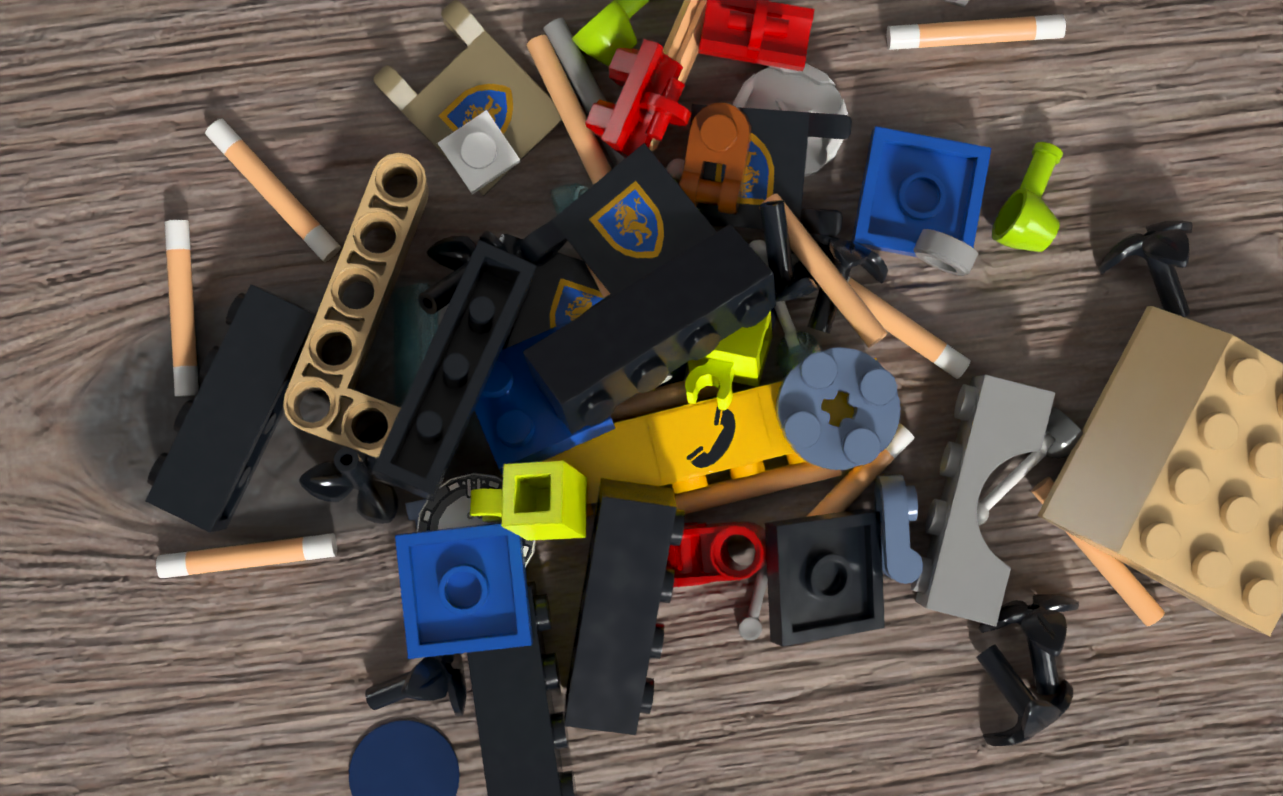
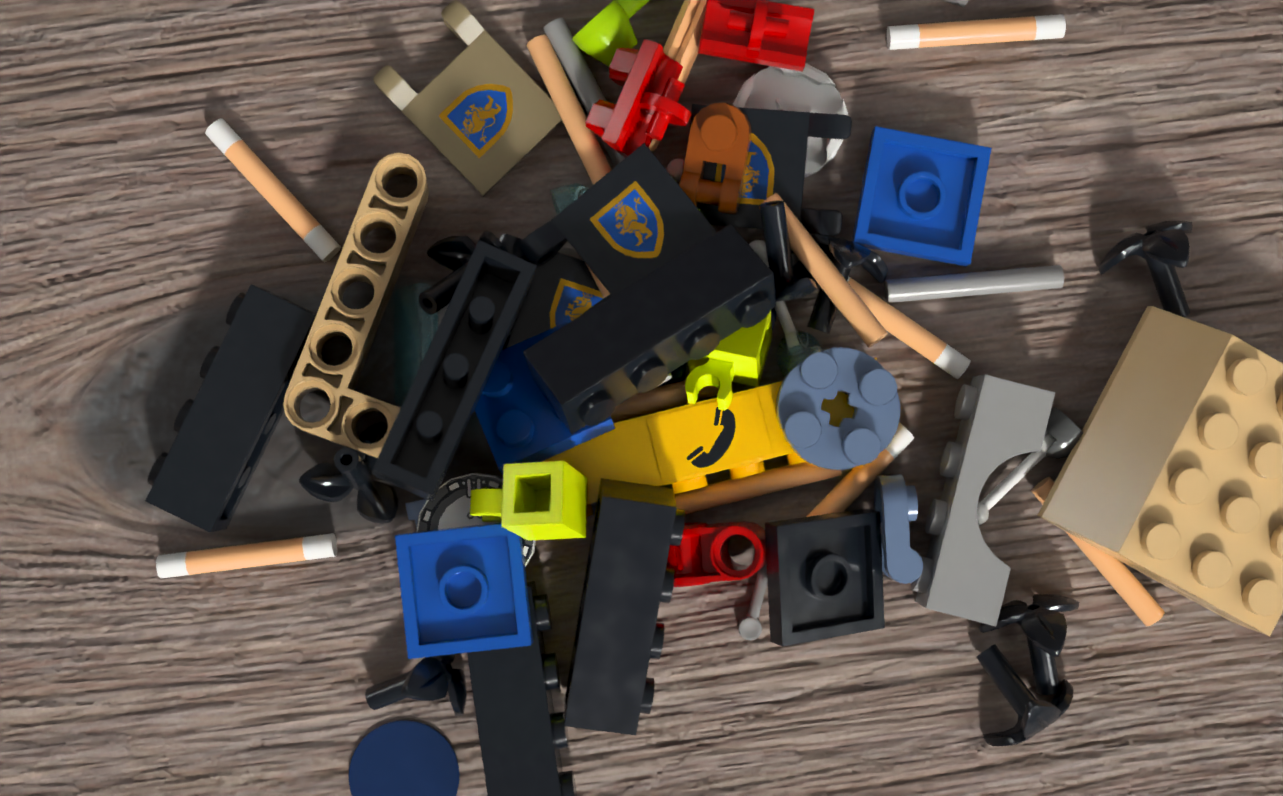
(181, 308): light nougat bar -> none
(479, 152): white plate -> none
(945, 252): light grey tile -> none
(973, 283): none -> light grey bar
(1025, 218): lime bar -> none

